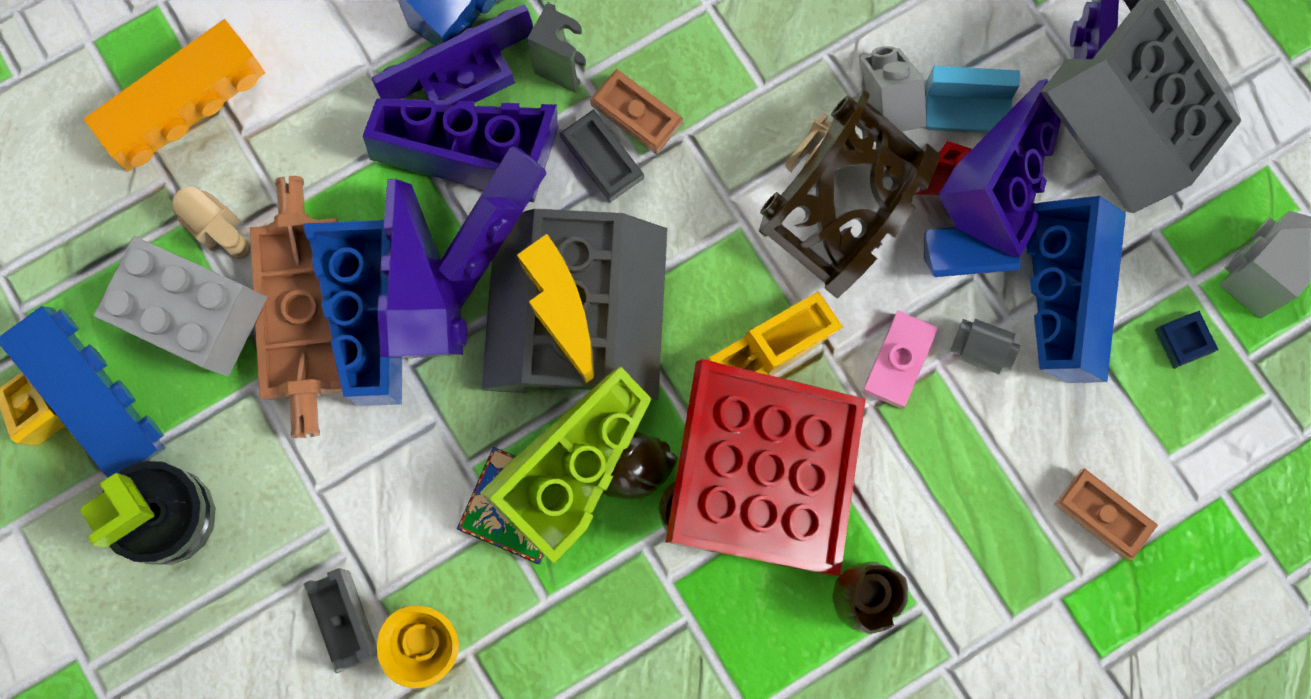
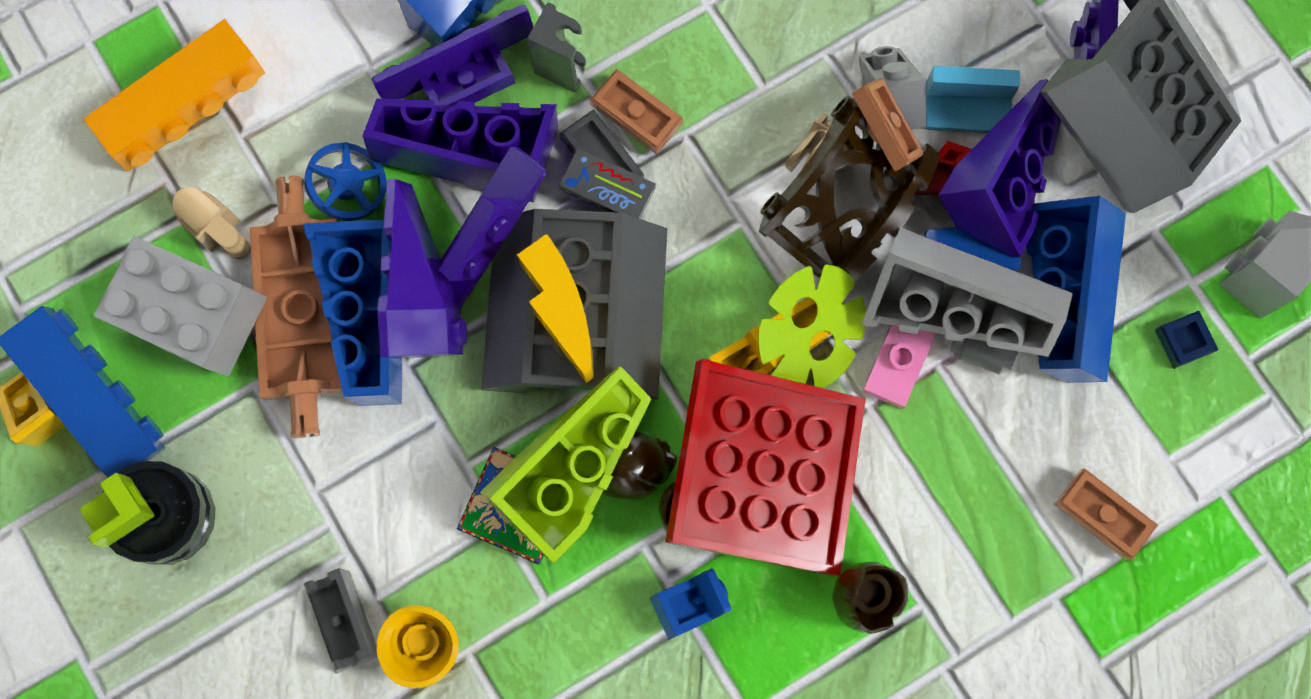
(345, 181): none -> blue wheel
(606, 185): none -> dark grey tile
(691, 603): none -> blue bracket
(843, 321): none -> lime piece
(887, 124): none -> nougat plate
(965, 297): none -> light grey wedge

